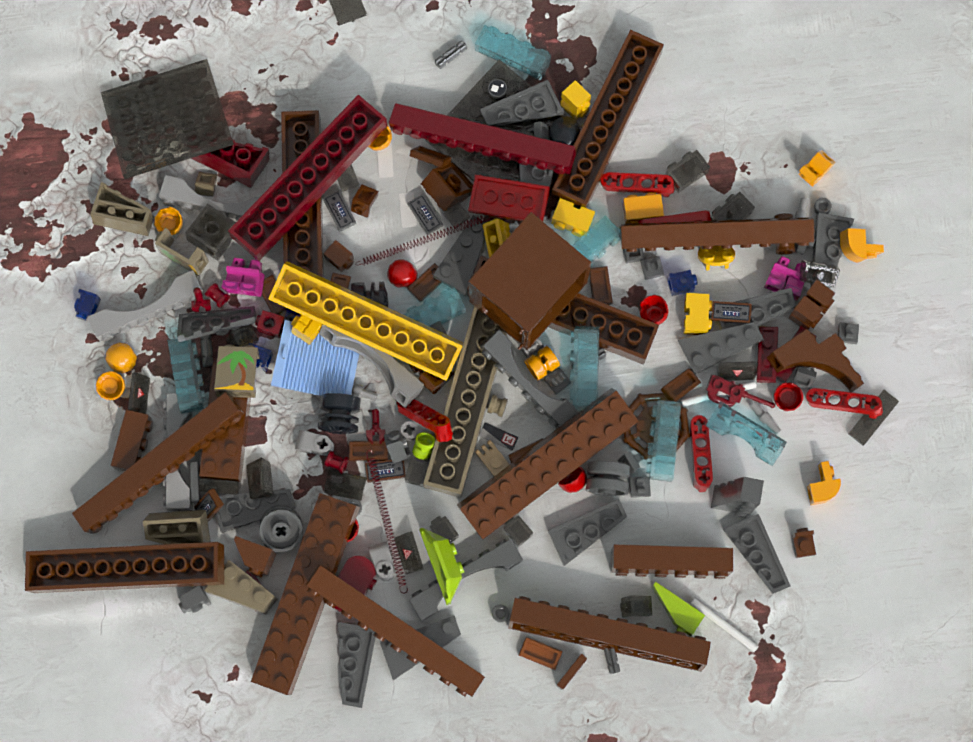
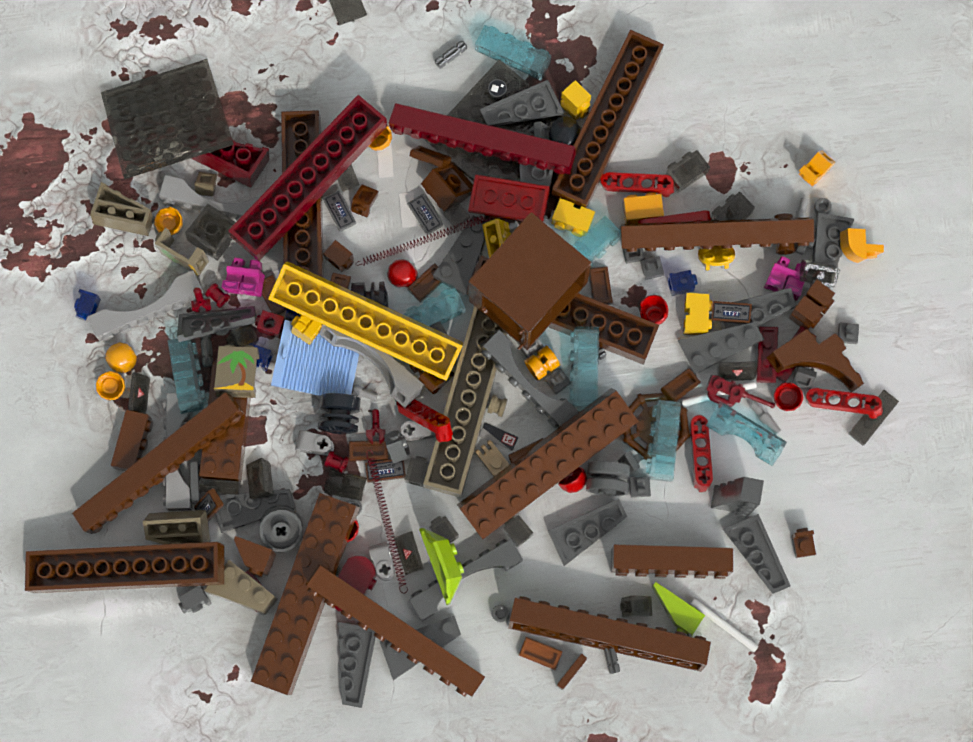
(423, 445): lime wheel -> none
(826, 489): light orange brick -> none

